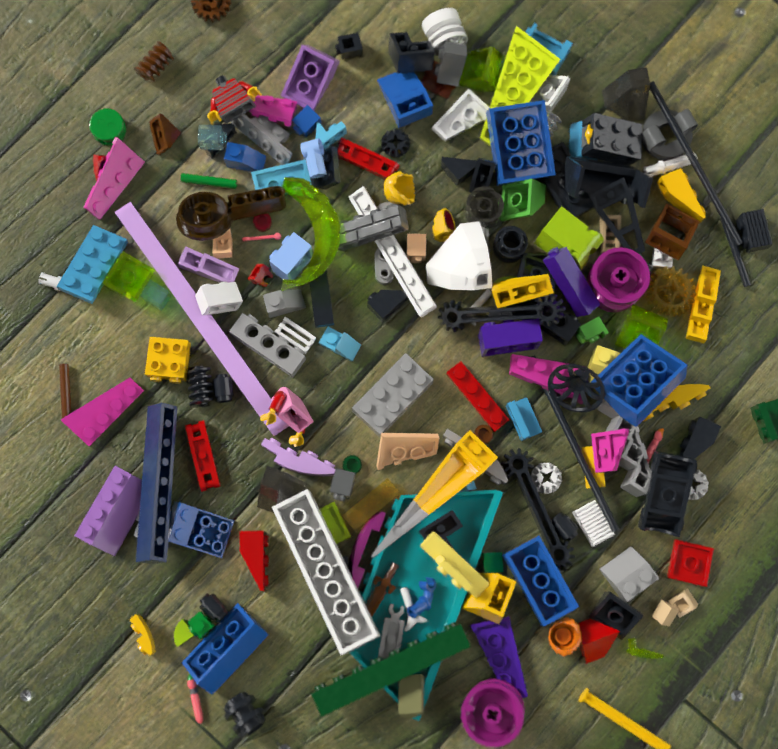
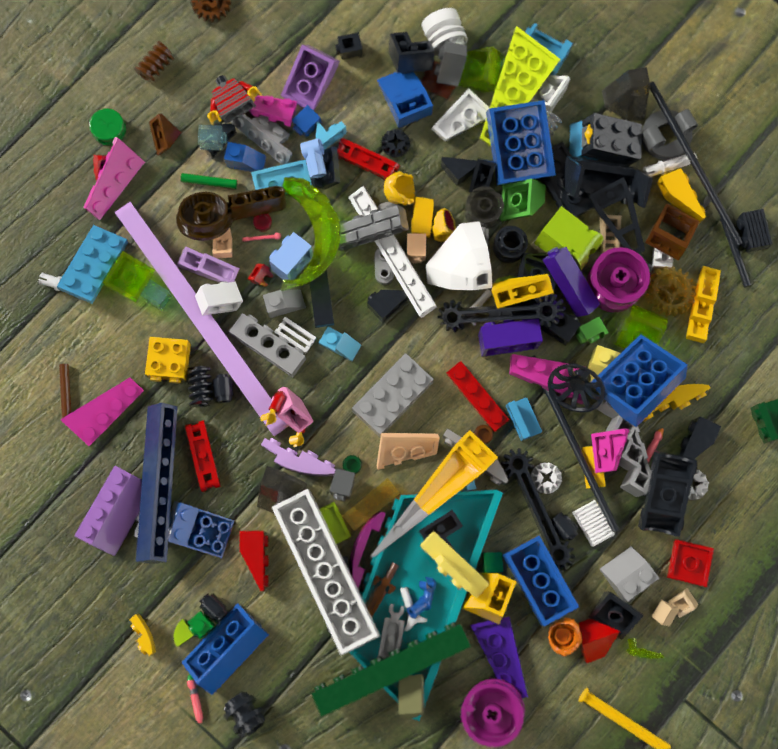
(422, 216): none -> yellow slope

